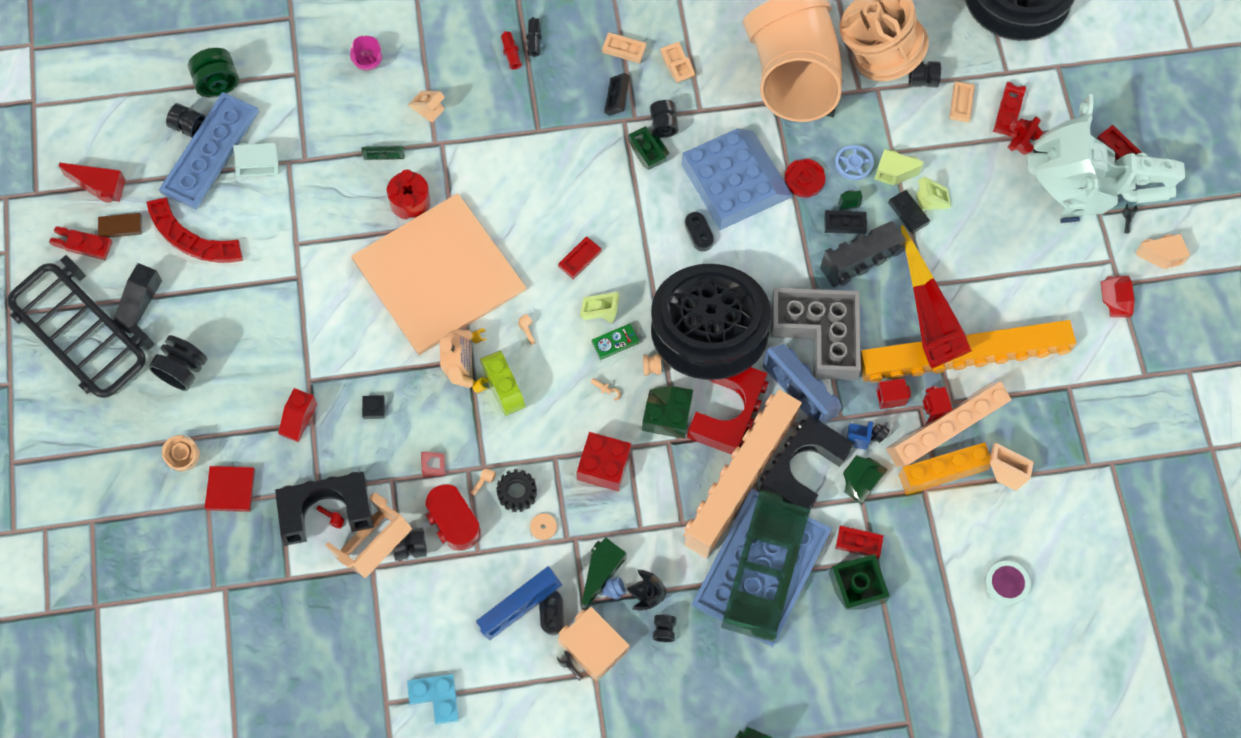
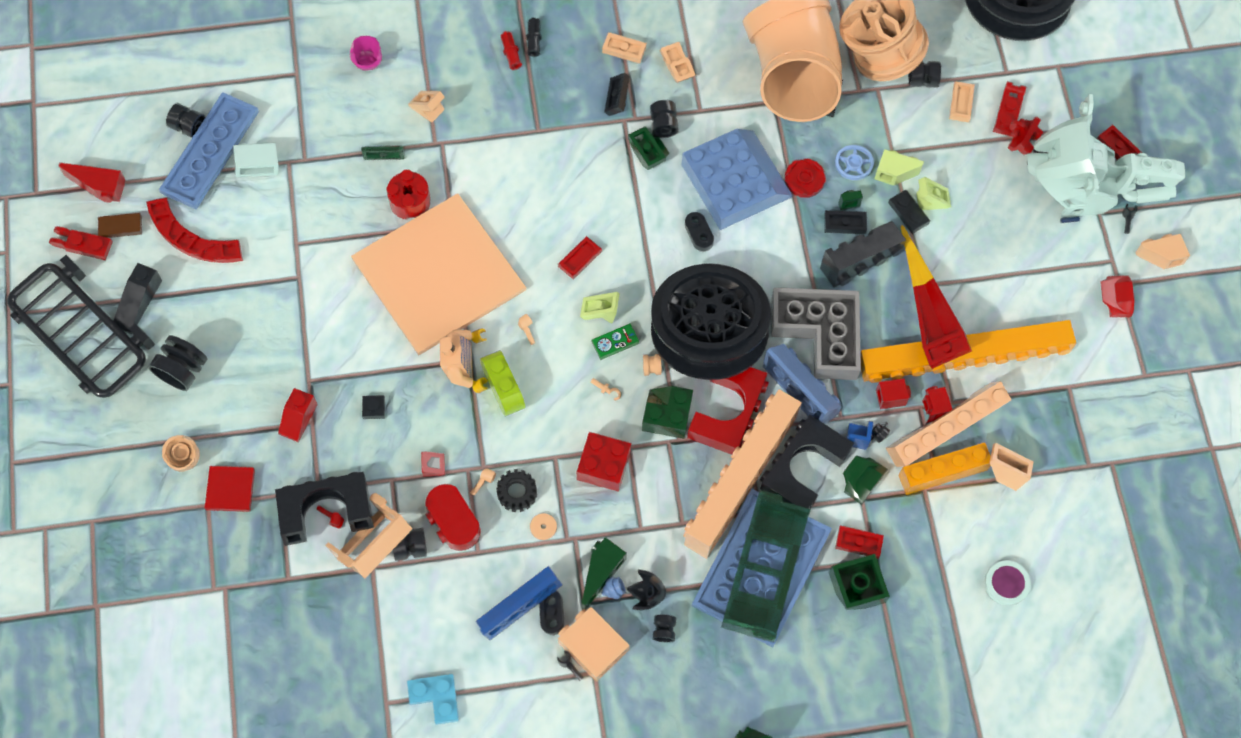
(213, 72): dark green wheel -> none

